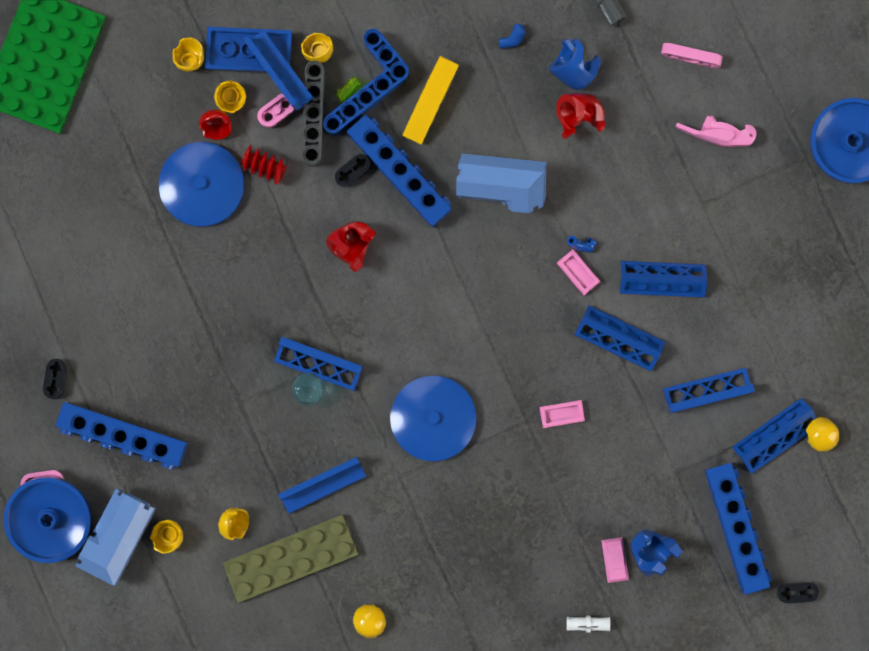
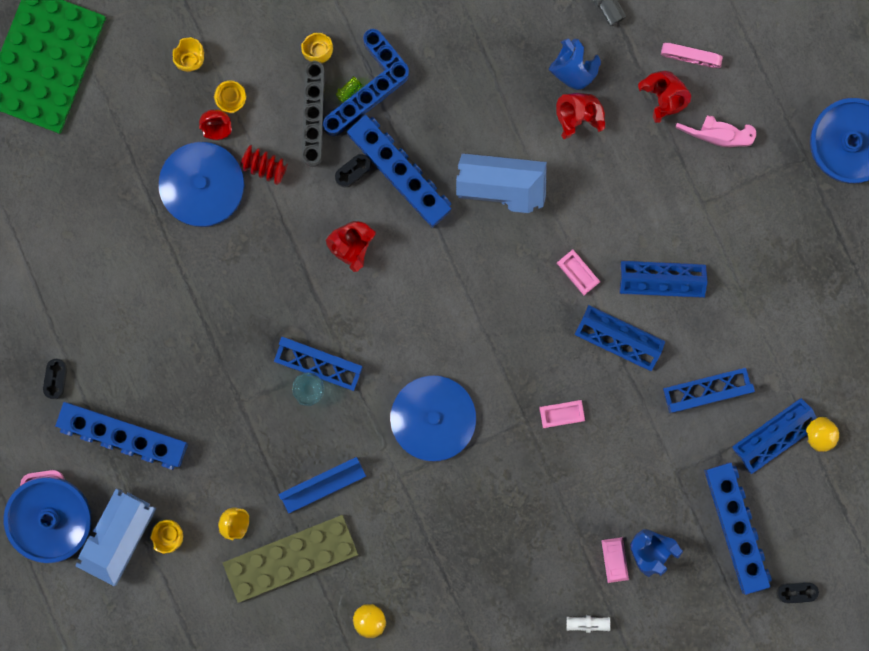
(229, 51): blue plate -> none
(274, 108): bright pink plate -> none
(279, 70): blue fence -> none
(430, 99): yellow slope -> none
(514, 39): blue arm -> none
(578, 245): blue arm -> none
(671, 93): none -> red piece

